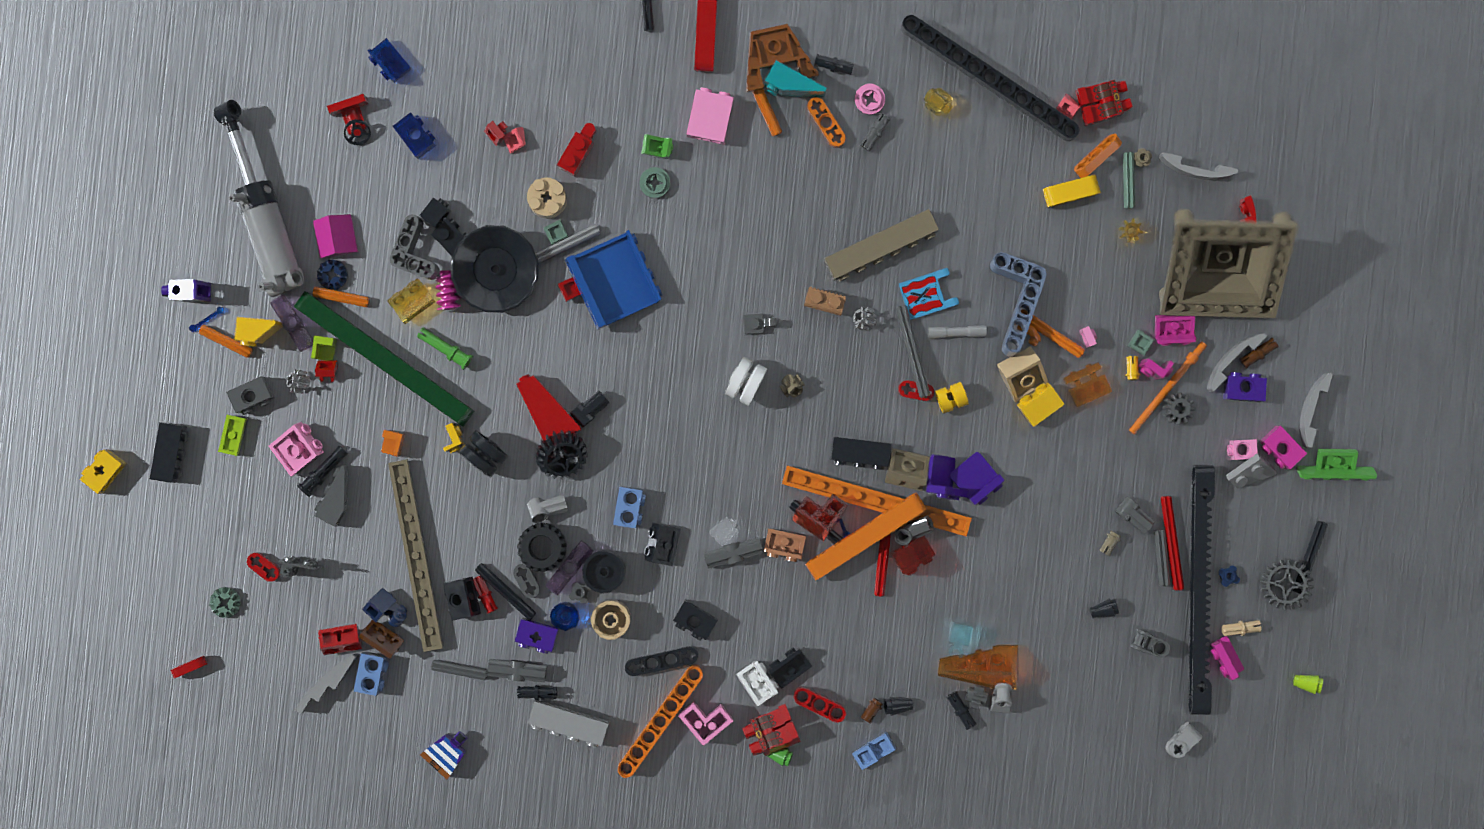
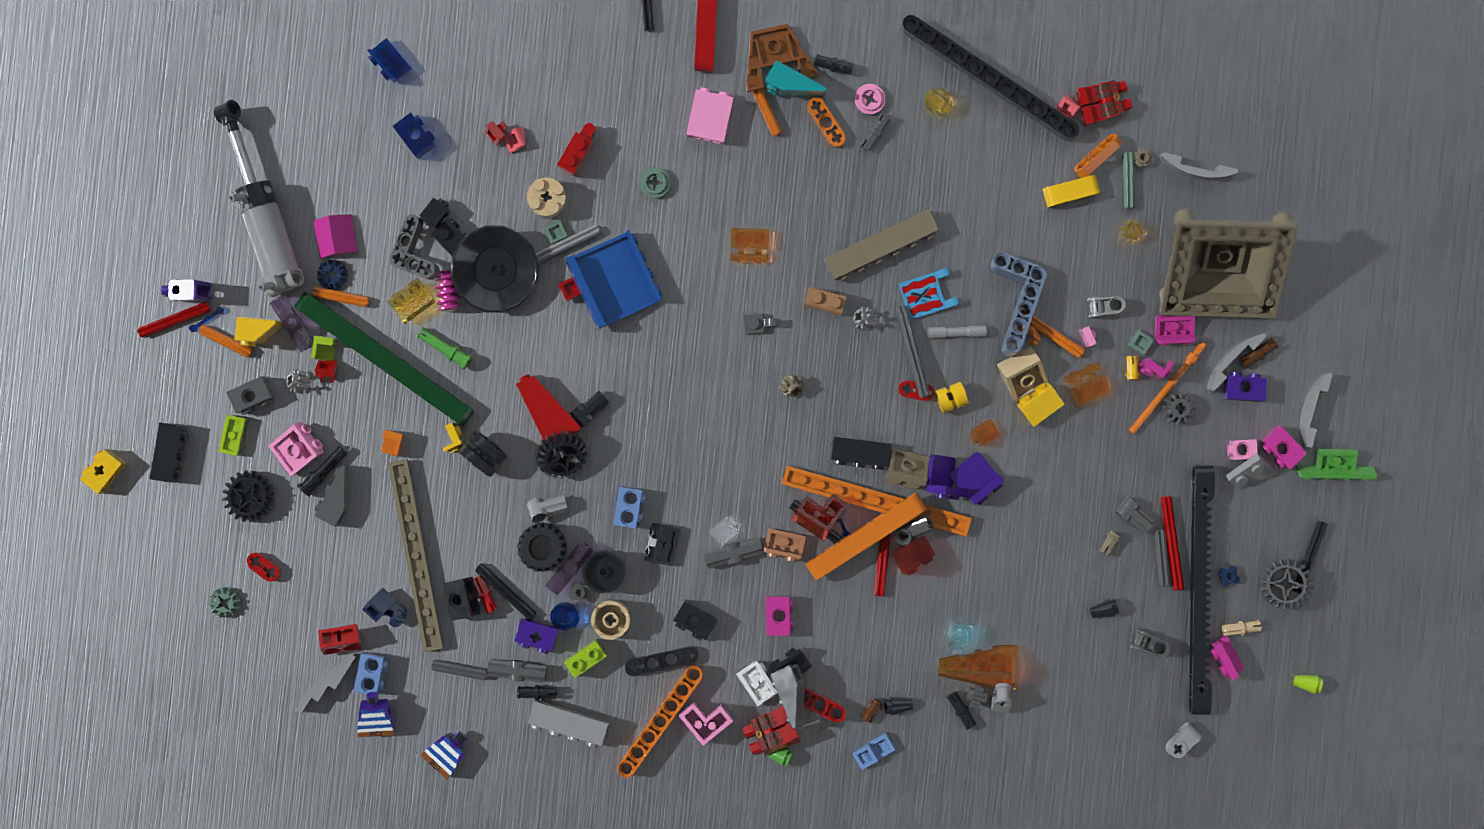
(174, 319): none -> red axle
(188, 667): red beam -> none
(263, 503): none -> black gear
(291, 565): dark grey hinge -> none
(352, 117): red piece -> none
(375, 717): none -> torso
(381, 639): reddish brown bracket -> none
(522, 583): dark grey beam -> none
(585, 658): none -> lime brick
(657, 146): bright green bracket -> none
(746, 381): white wheel -> none
(749, 238): none -> clear orange plate
(776, 627): none -> dark pink brick
(791, 691): none -> slope
(984, 432): none -> clear orange bracket
(1104, 306): none -> light grey piece
(1247, 207): red slope -> none

